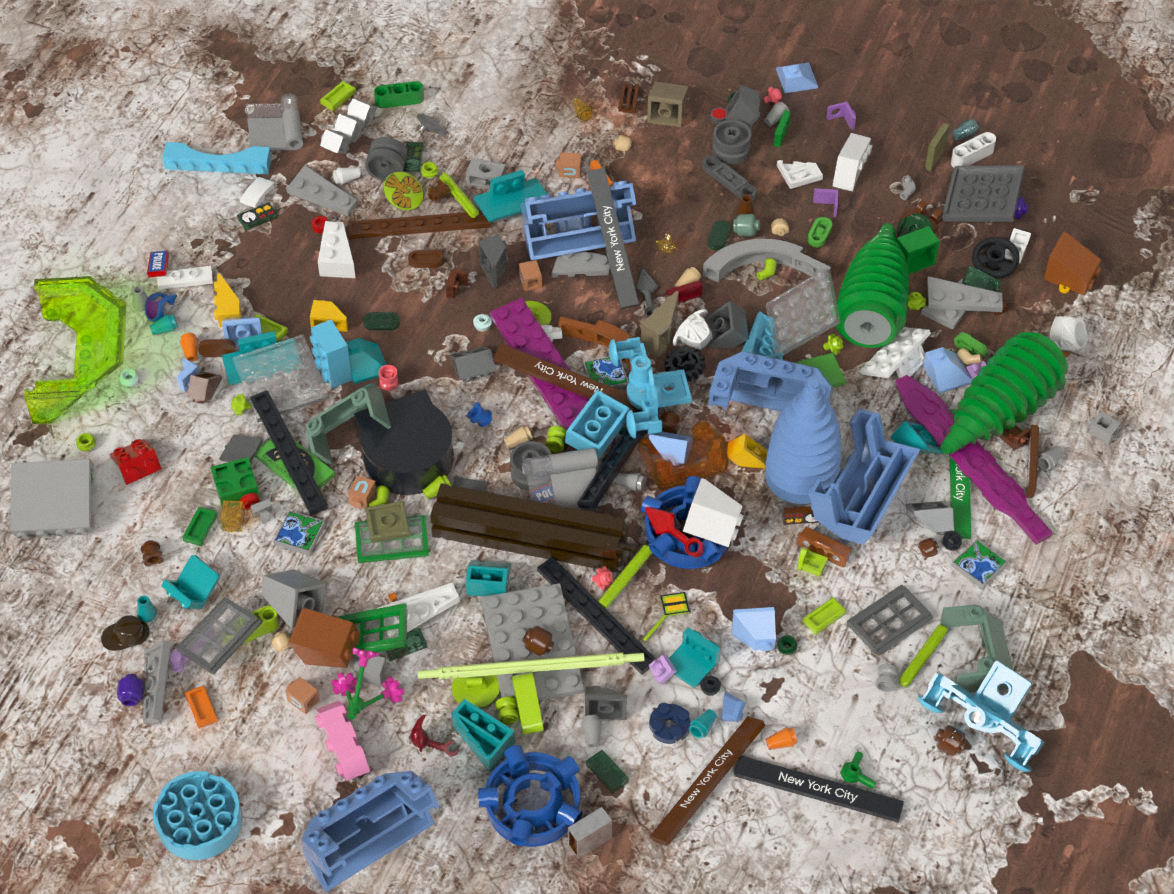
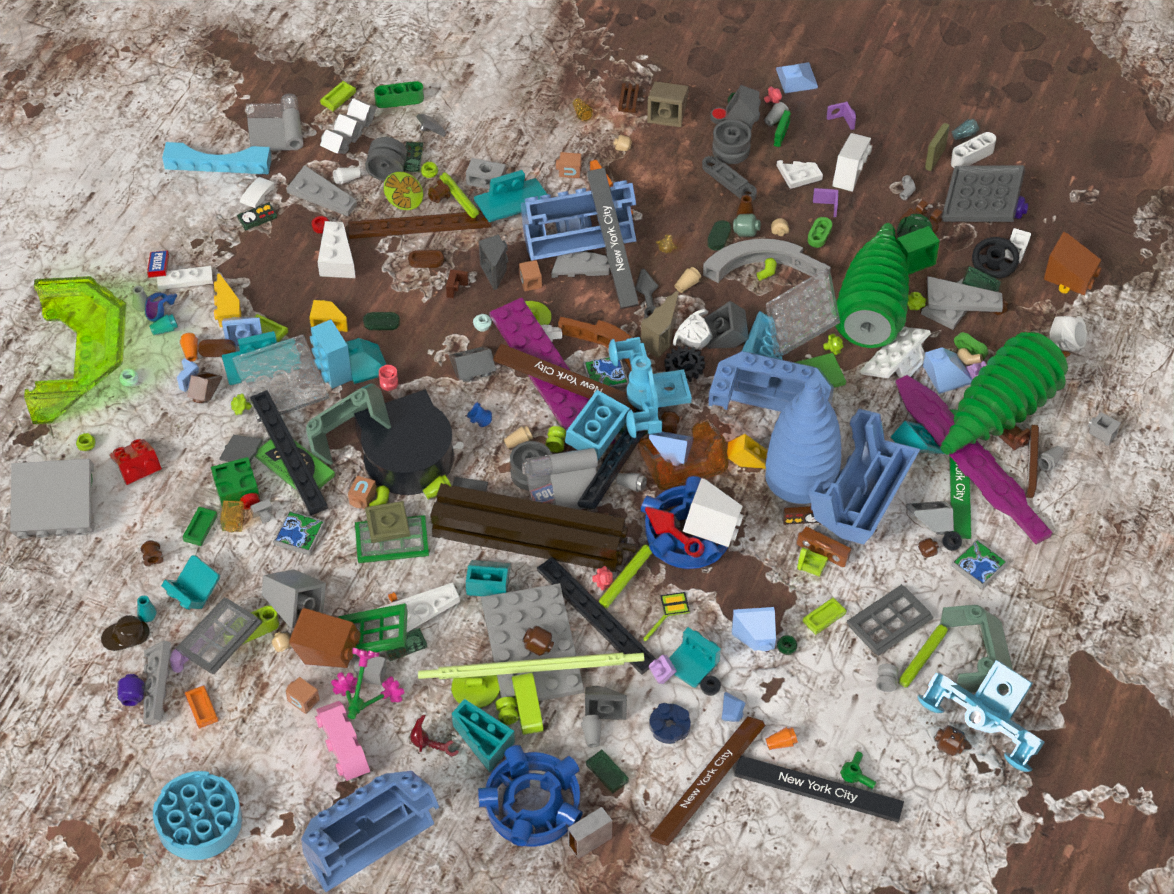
(687, 291): dark red tile -> none
(702, 724): teal cone -> none

